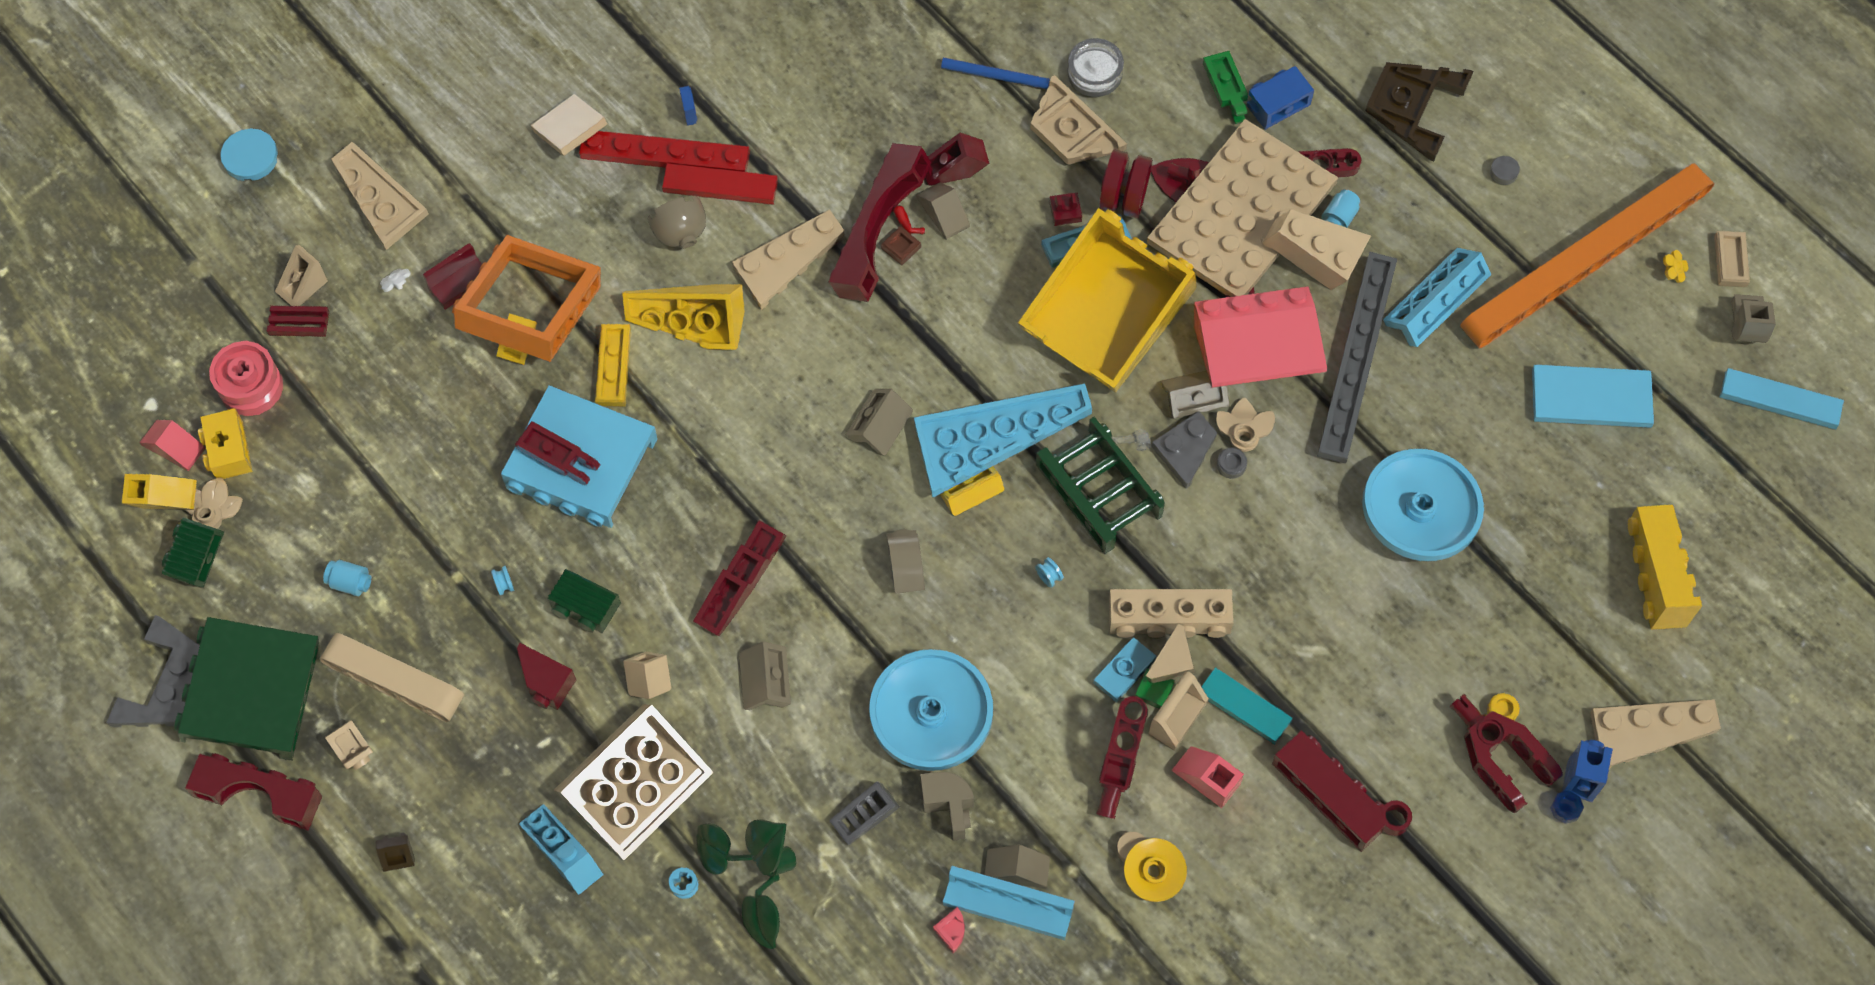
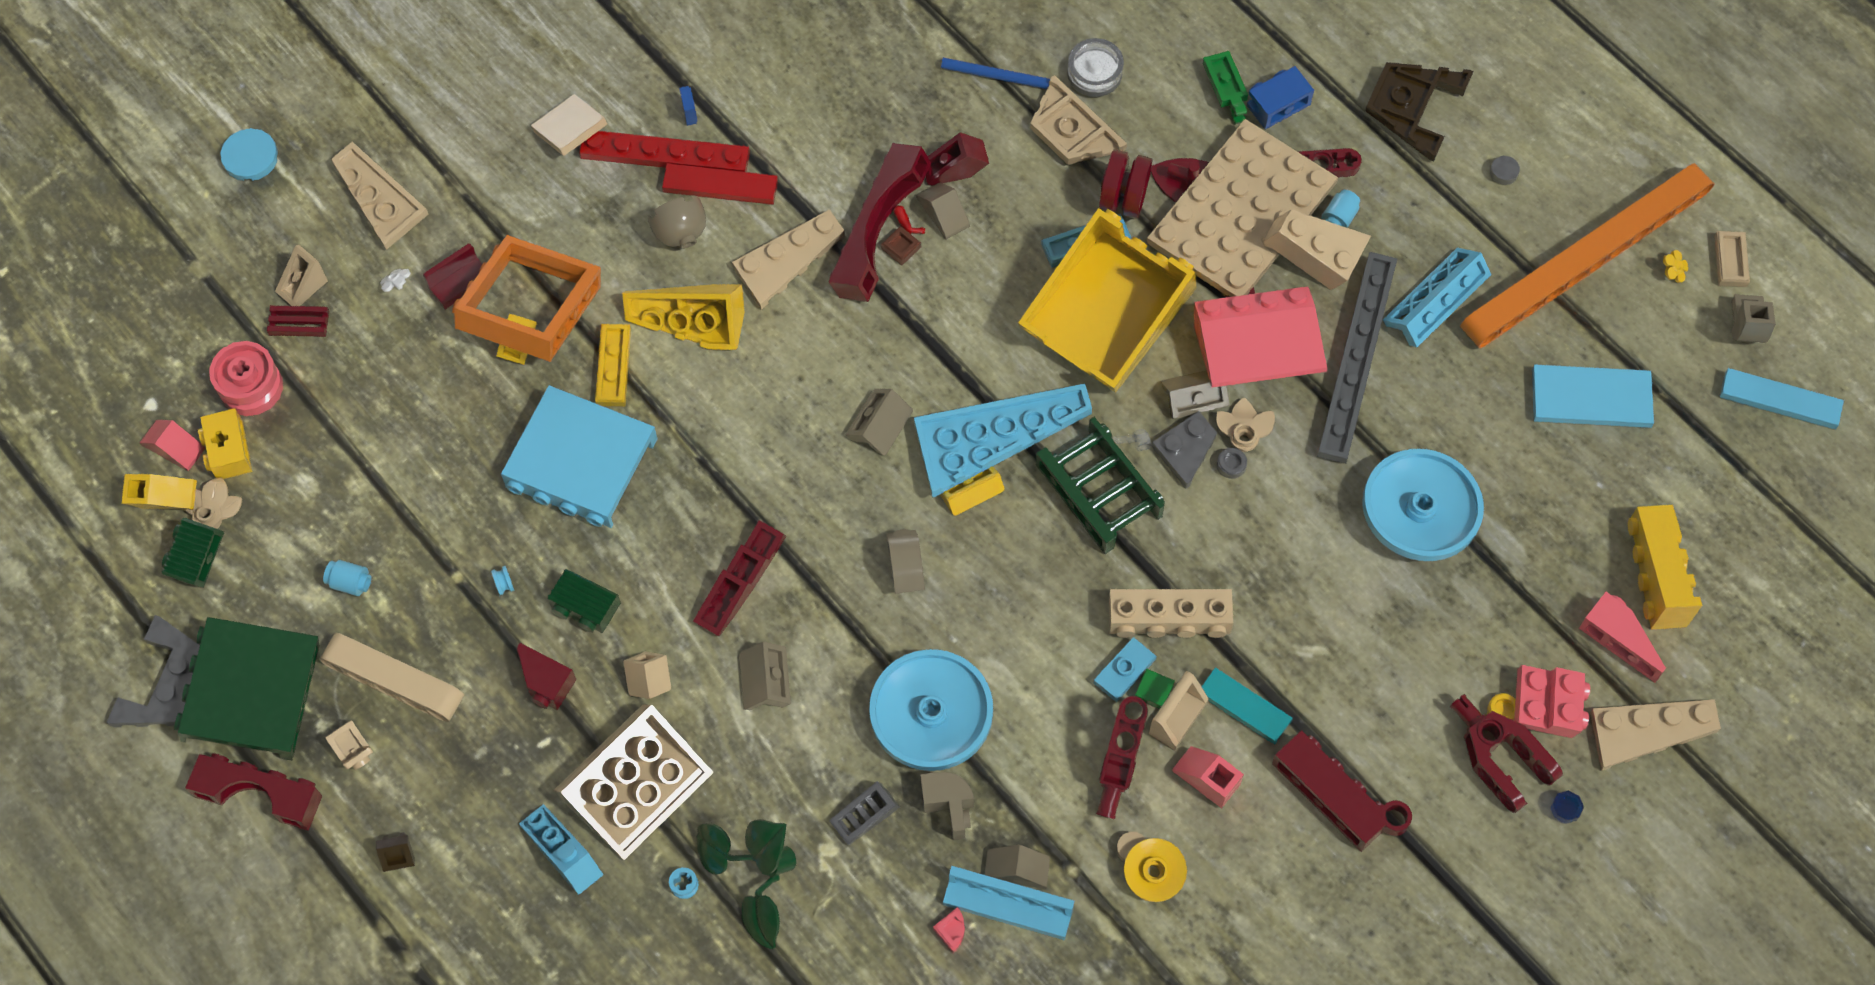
(555, 452): dark red hinge -> none
(1049, 572): medium azure bush -> none
(1065, 209): dark red tile -> none
(1173, 658): tan slope -> none
(1551, 700): none -> coral plate
(1587, 769): blue brick -> none
(1620, 632): none -> coral slope

